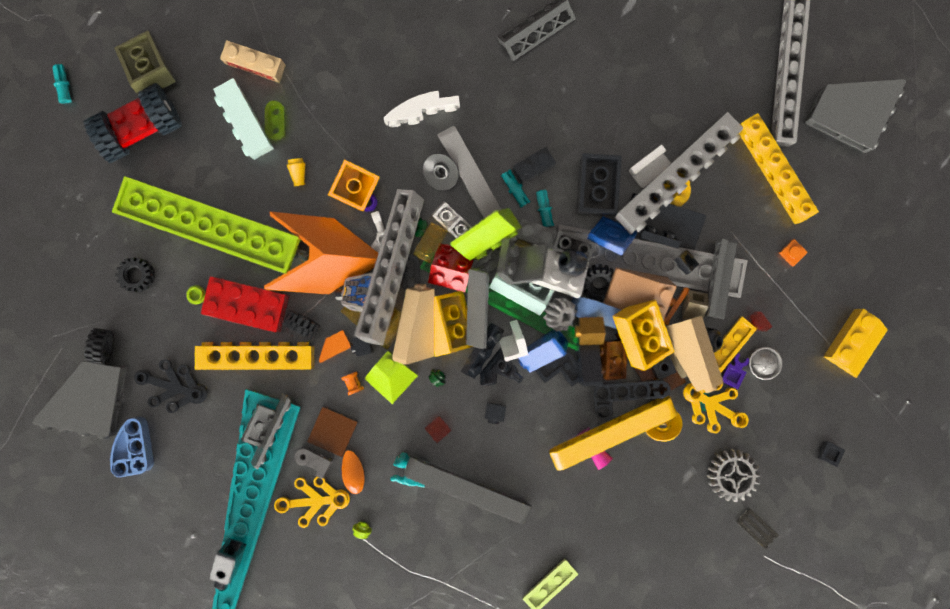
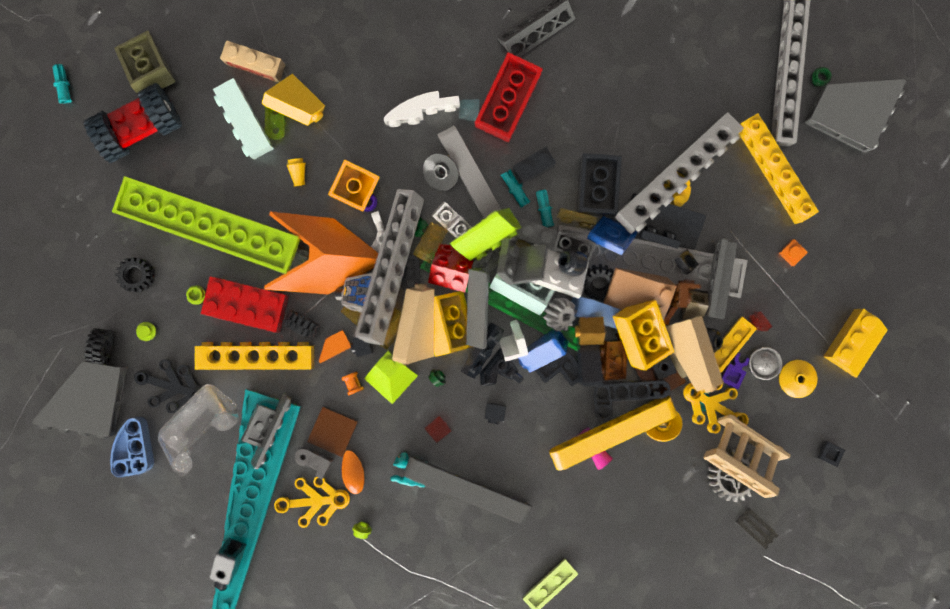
(146, 331): none -> lime plate
(203, 410): none -> clear windscreen
(294, 100): none -> yellow slope
(469, 109): none -> clear light blue slope
(508, 97): none -> red brick
(584, 220): none -> clear yellow plate
(650, 167): white panel -> none
(682, 296): none -> reddish brown bracket
(734, 466): none -> tan fence
(789, 378): none -> yellow dish
(826, 76): none -> dark green plate

